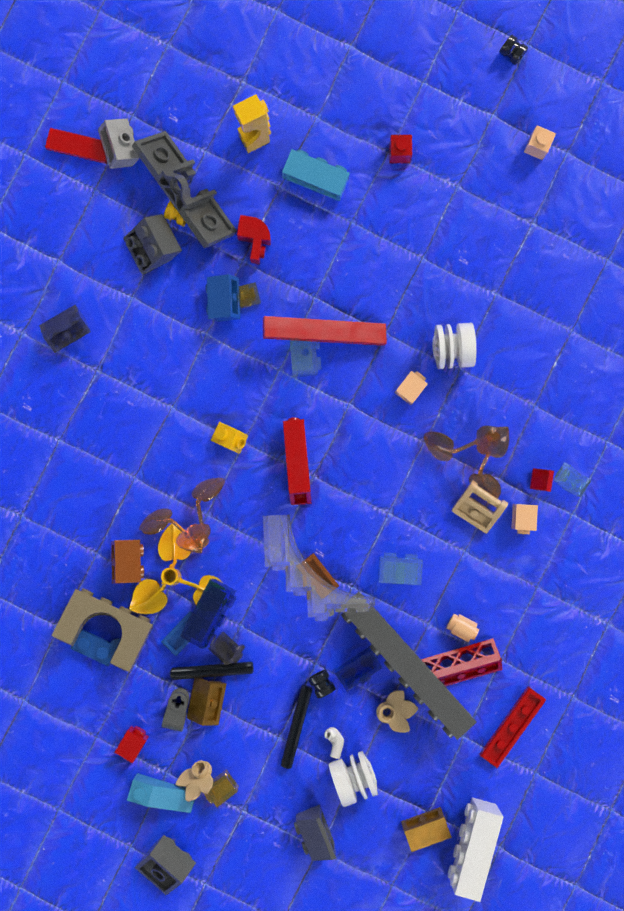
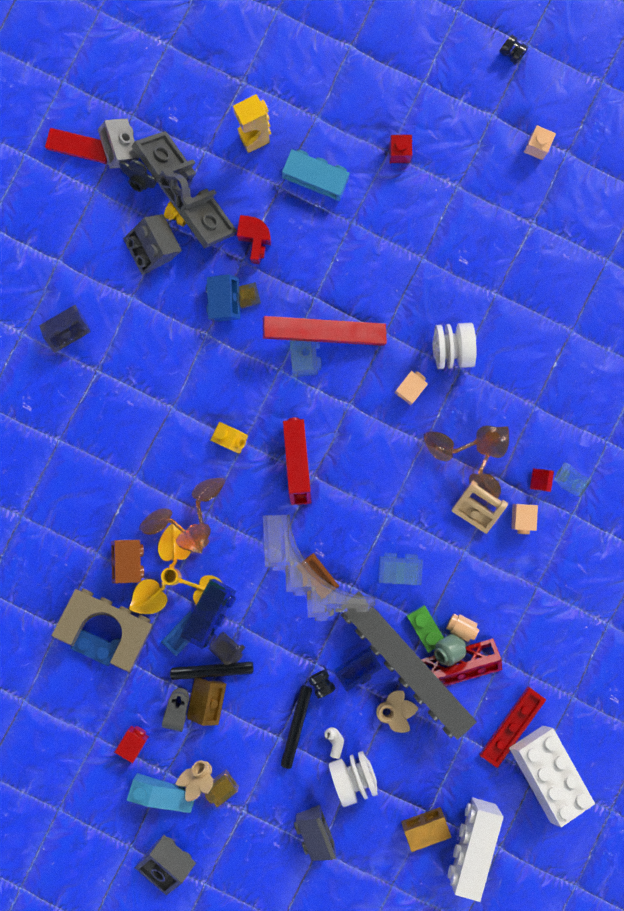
(138, 175): none -> pearl dark grey plate
(425, 627): none -> bright green plate
(450, 650): none -> sand green head
(552, 776): none -> white brick

